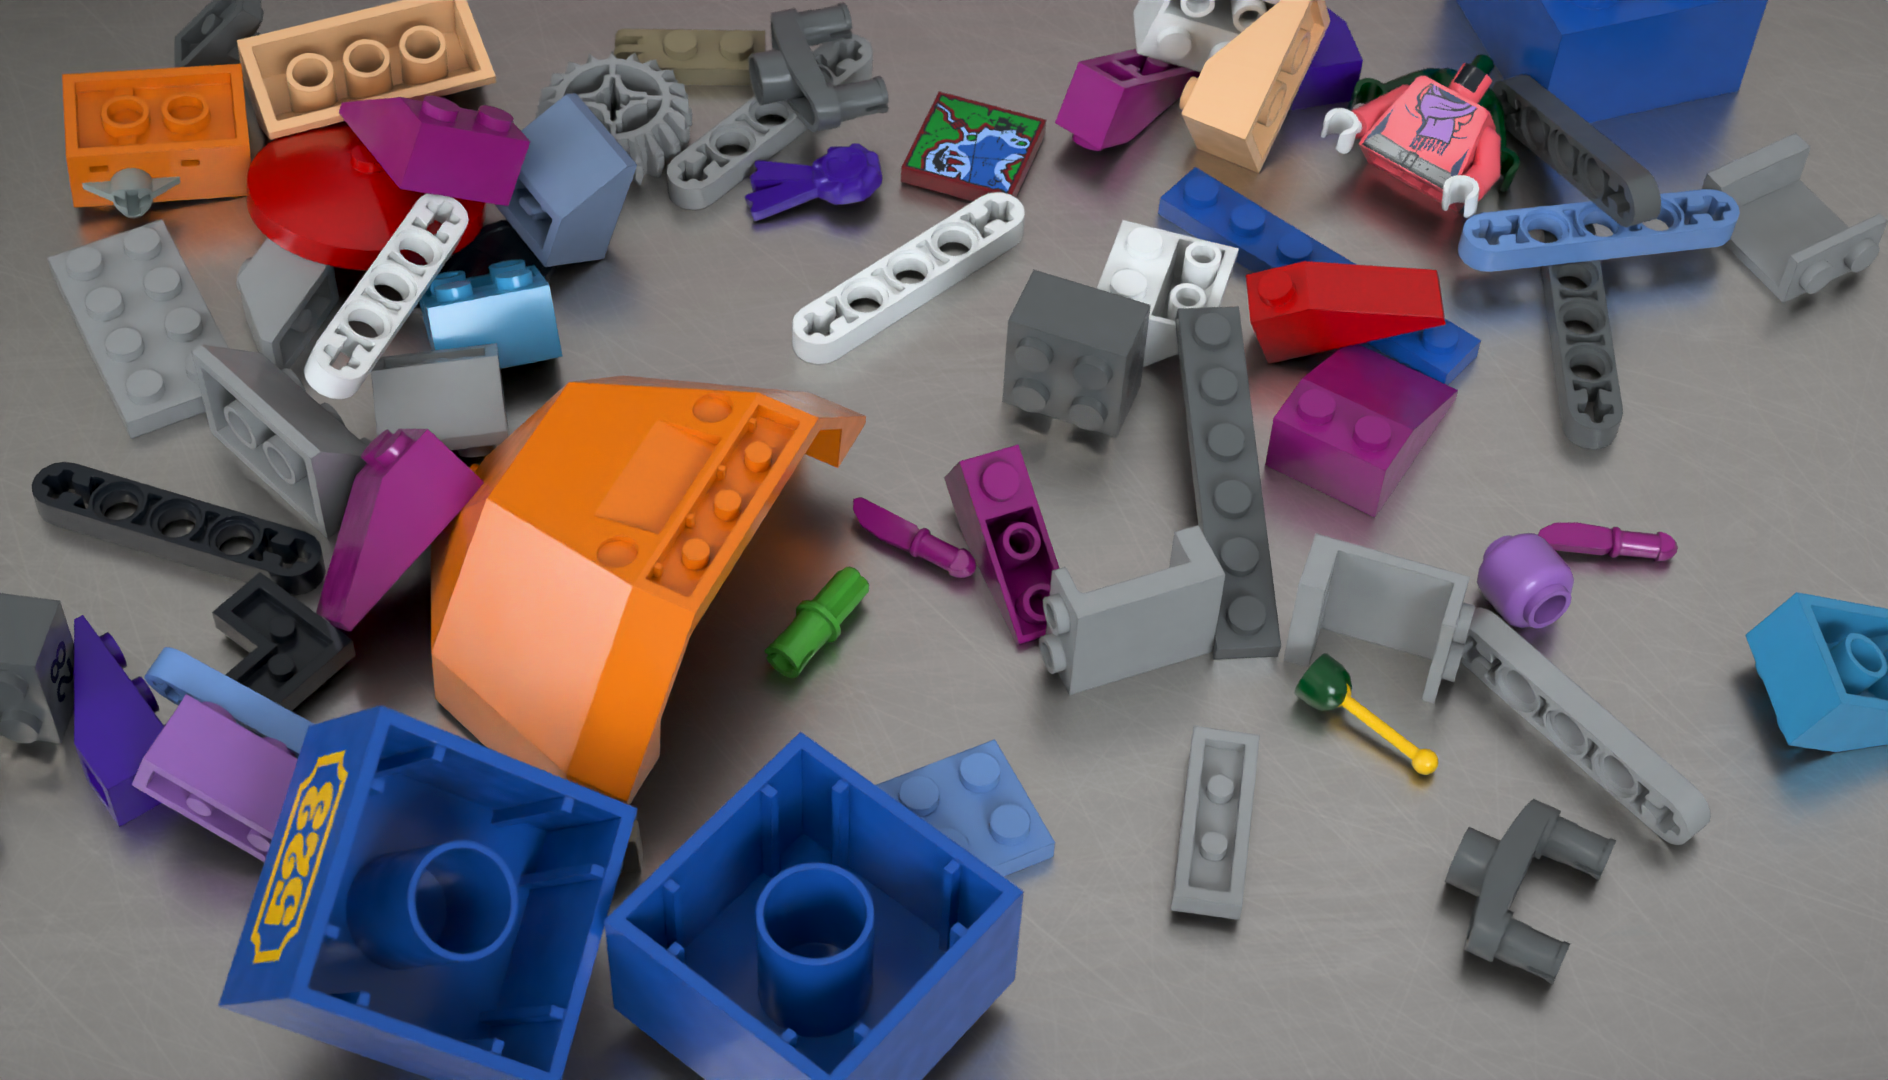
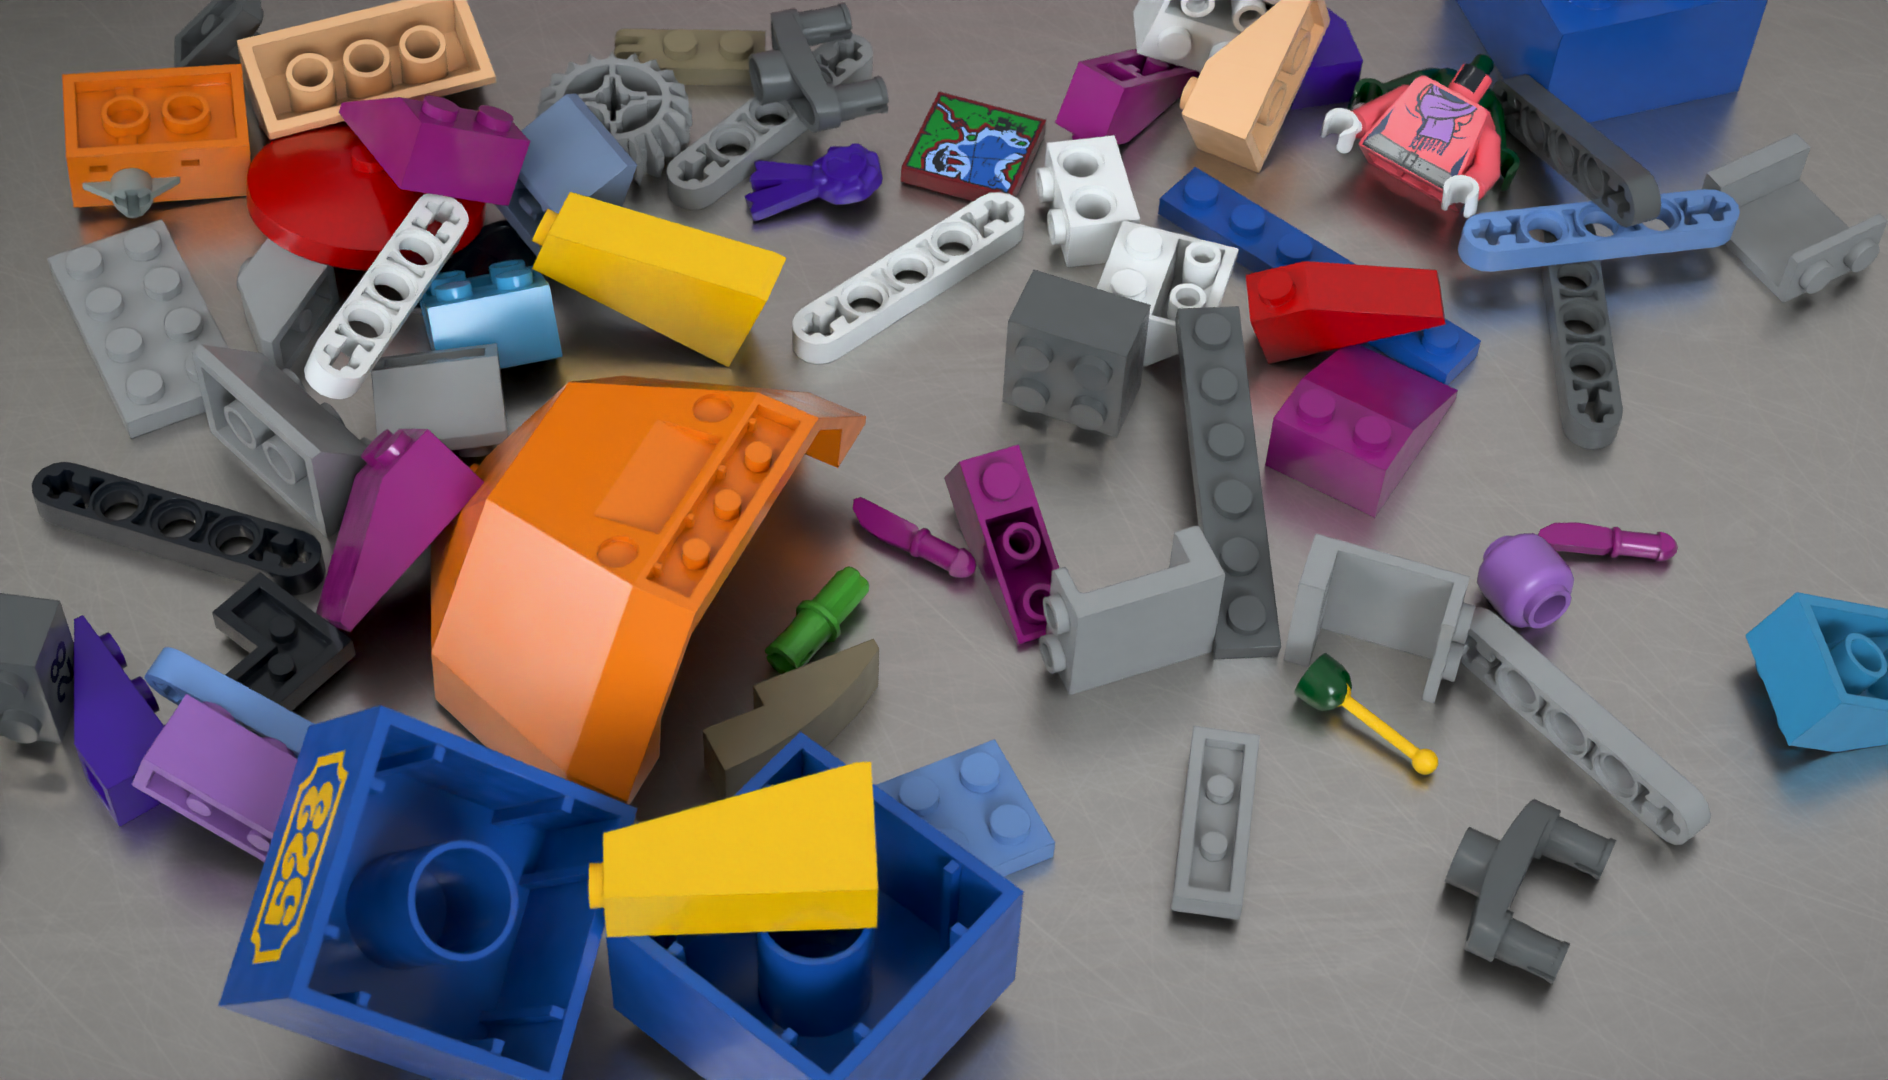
(659, 272): none -> yellow slope
(747, 862): none -> yellow slope
(809, 699): none -> dark tan slope
(1086, 197): none -> white brick

